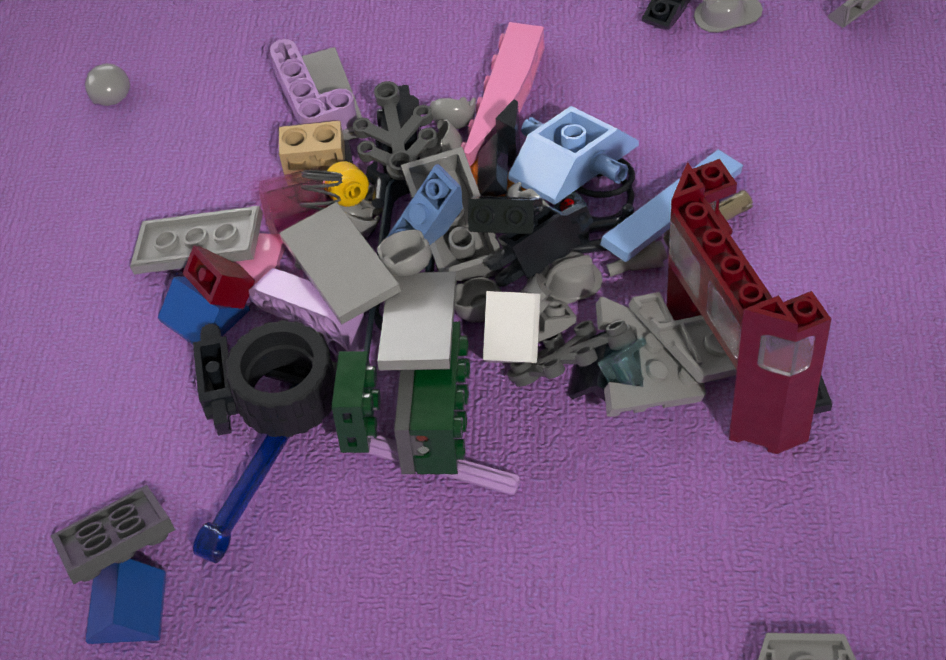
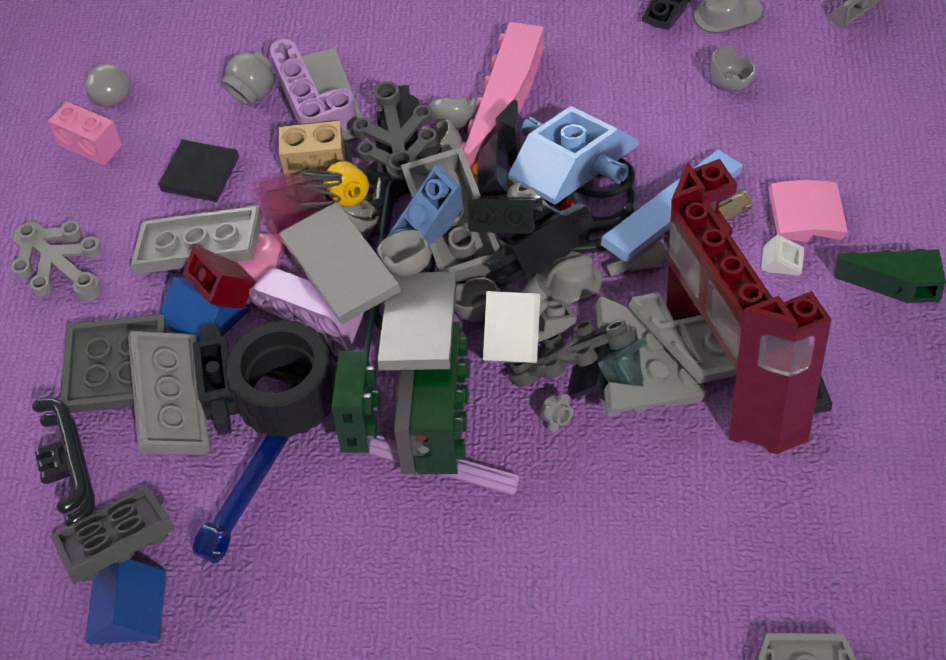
(33, 237): none -> light grey plant
(65, 460): none -> black piece
(85, 133): none -> bright pink brick
(99, 362): none -> dark grey plate
(166, 394): none -> light grey tile
(199, 170): none -> black tile
(249, 77): none -> light grey piece
(556, 411): none -> light grey plate
(731, 71): none -> light grey hair
(782, 257): none -> white slope
(807, 209): none -> bright pink slope
(897, 274): none -> dark green slope

